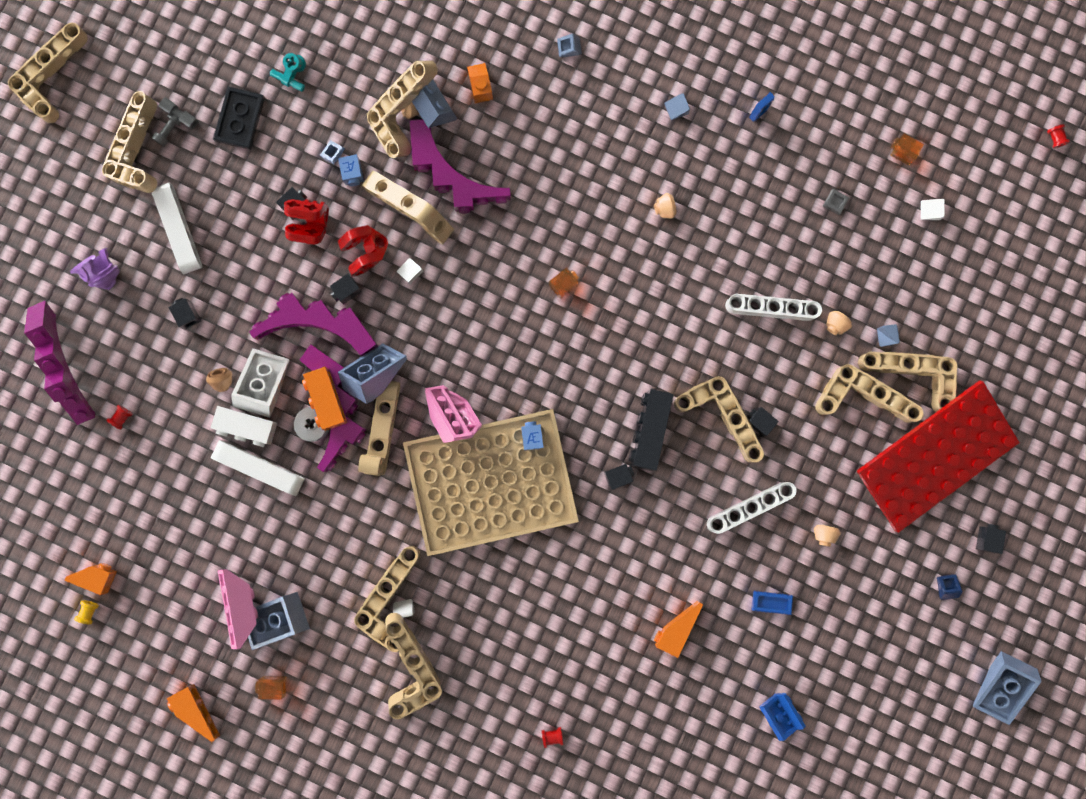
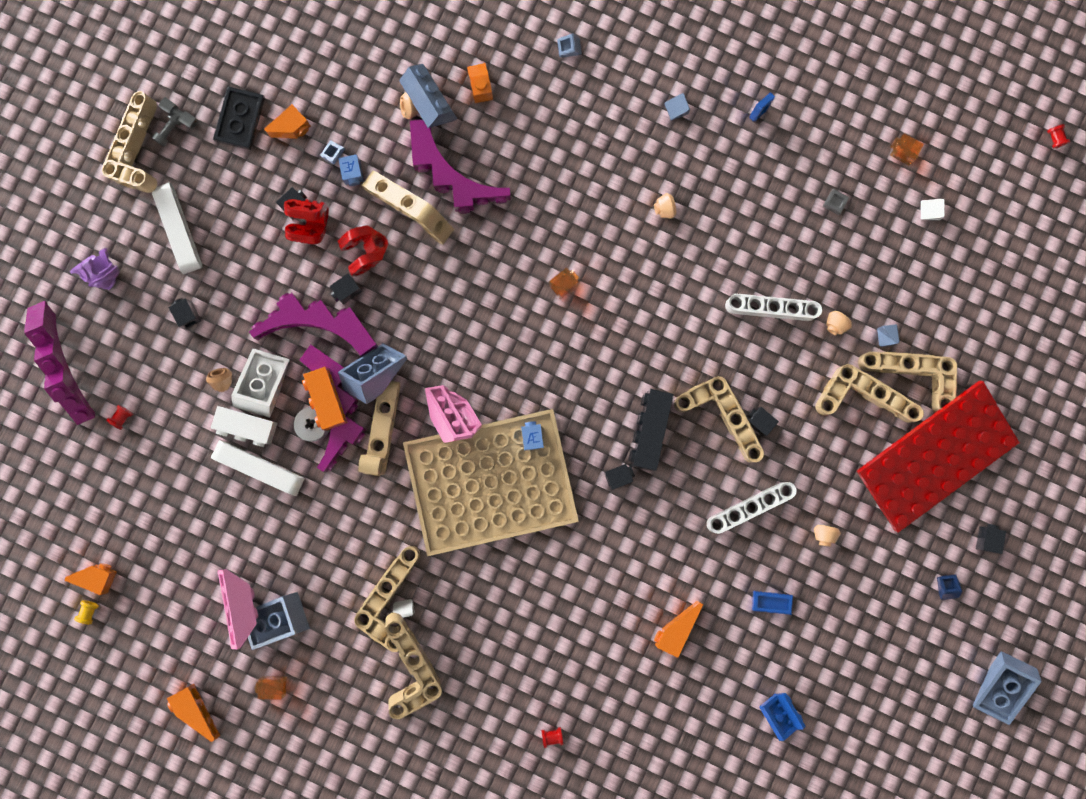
(36, 70): tan beam -> none
(288, 124): none -> orange slope
(291, 70): teal piece -> none
(397, 97): tan beam -> none
(409, 271): white slope -> none

